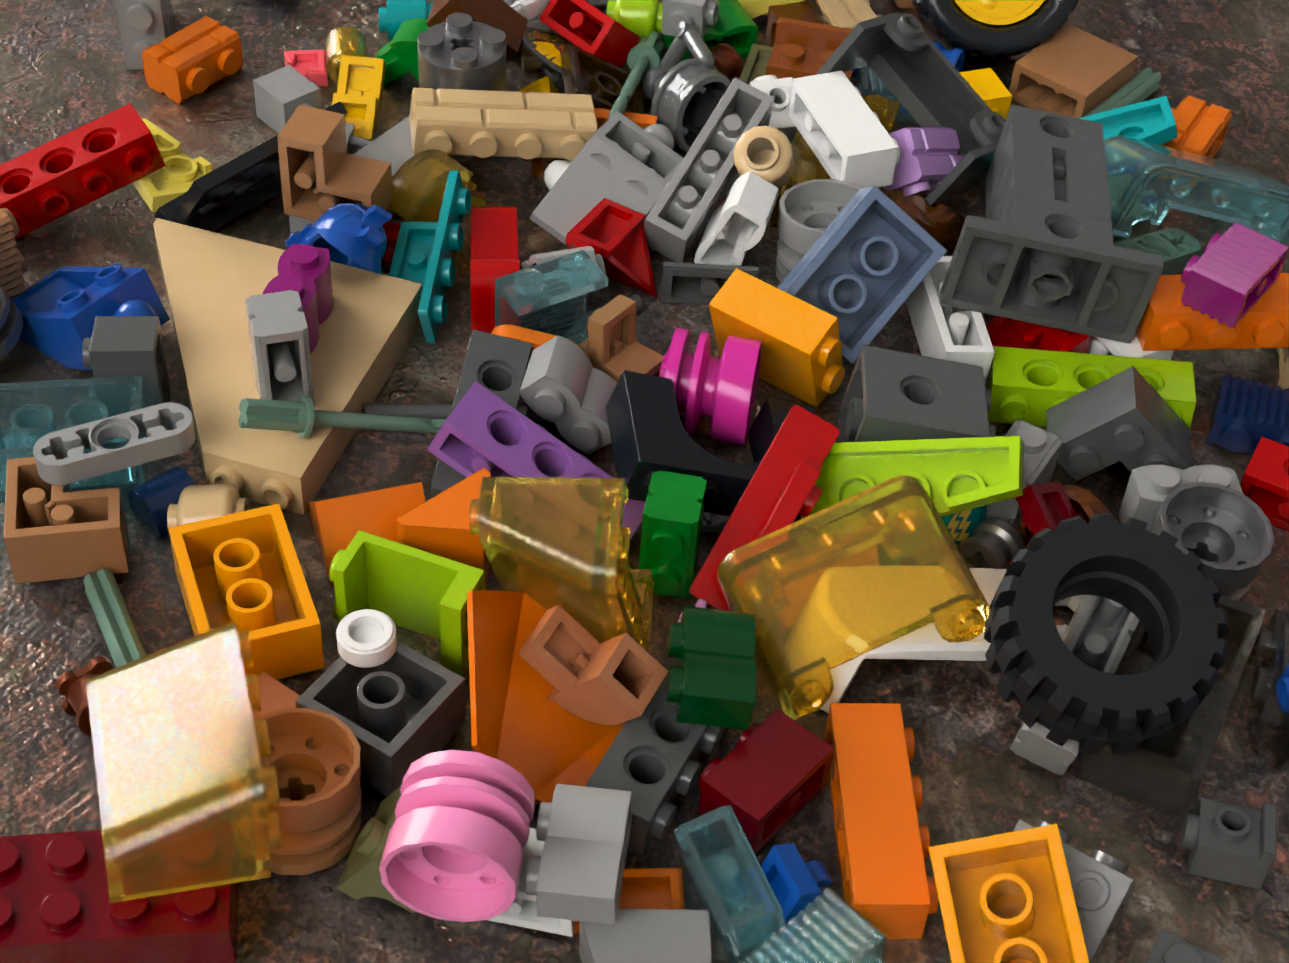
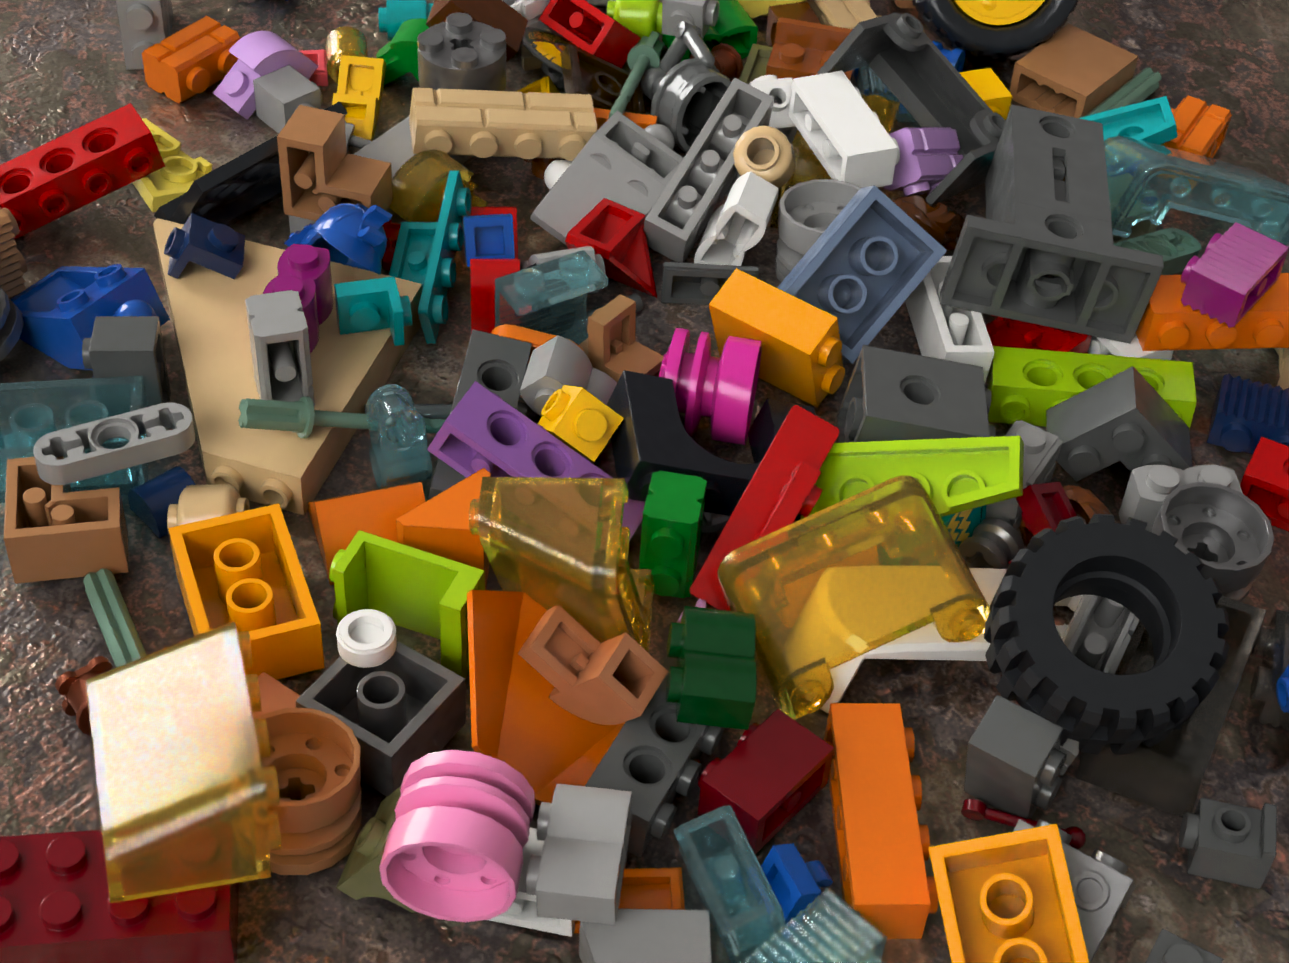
(207, 245): none -> dark blue bracket
(257, 56): none -> lavender brick
(372, 306): none -> teal bracket
(396, 438): none -> clear light blue piece
(488, 237): none -> blue tile
(579, 420): none -> yellow brick
(978, 811): none -> dark red hinge
(1014, 759): none -> dark grey brick

